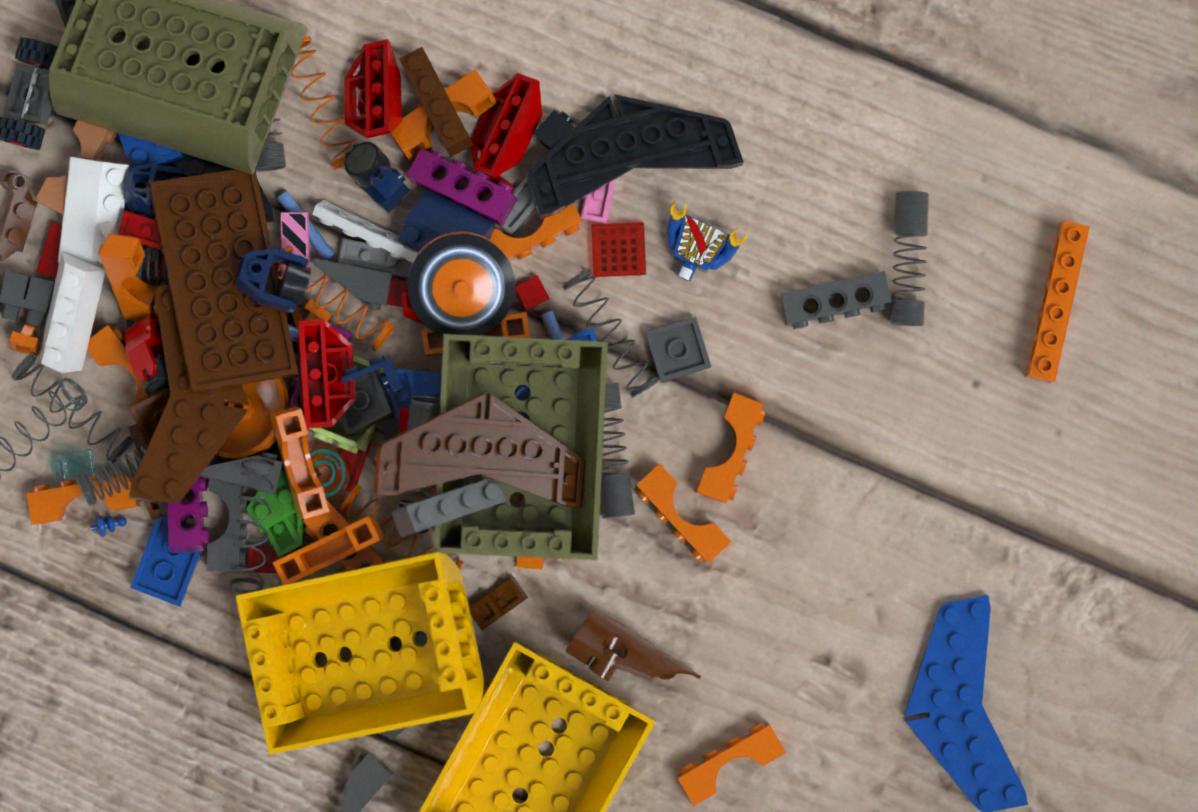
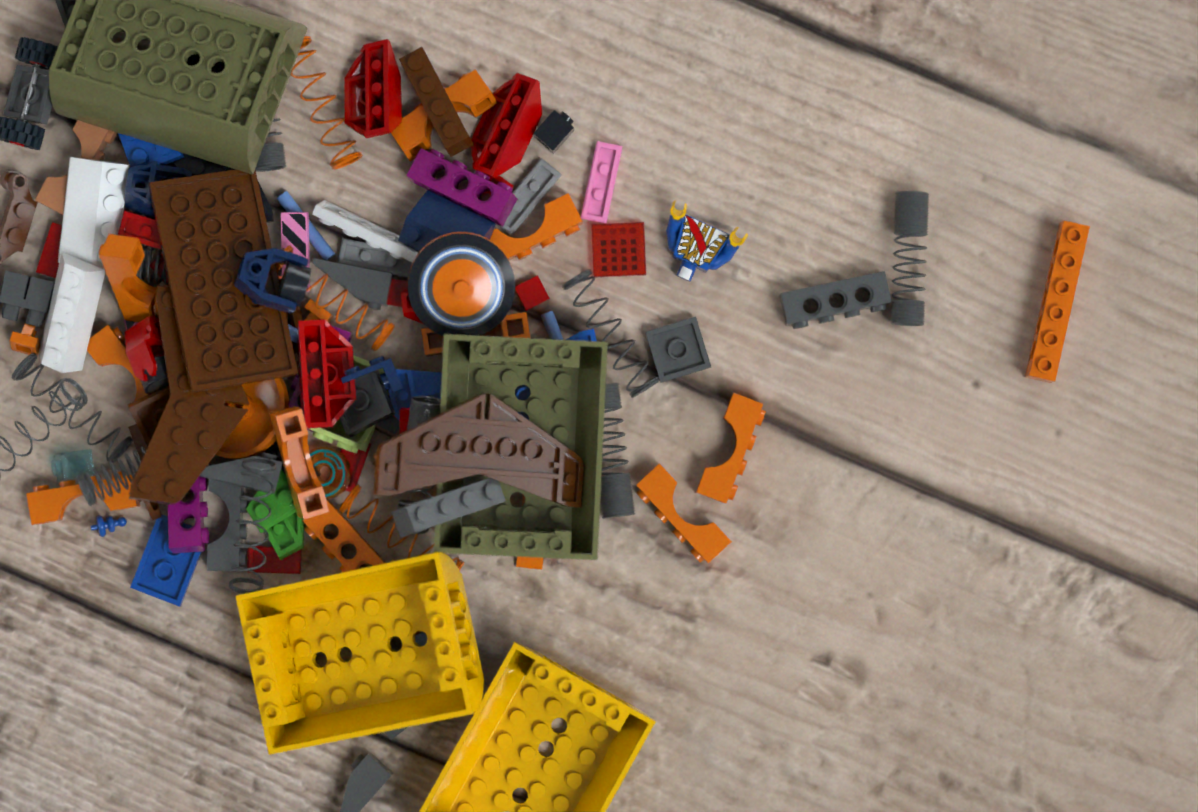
(329, 550): orange arch -> none
(373, 175): piece -> none
(497, 603): reddish brown slope -> none
(621, 648): reddish brown panel -> none
(642, 137): black wing -> none
(759, 745): orange arch -> none
(952, 693): blue wing -> none

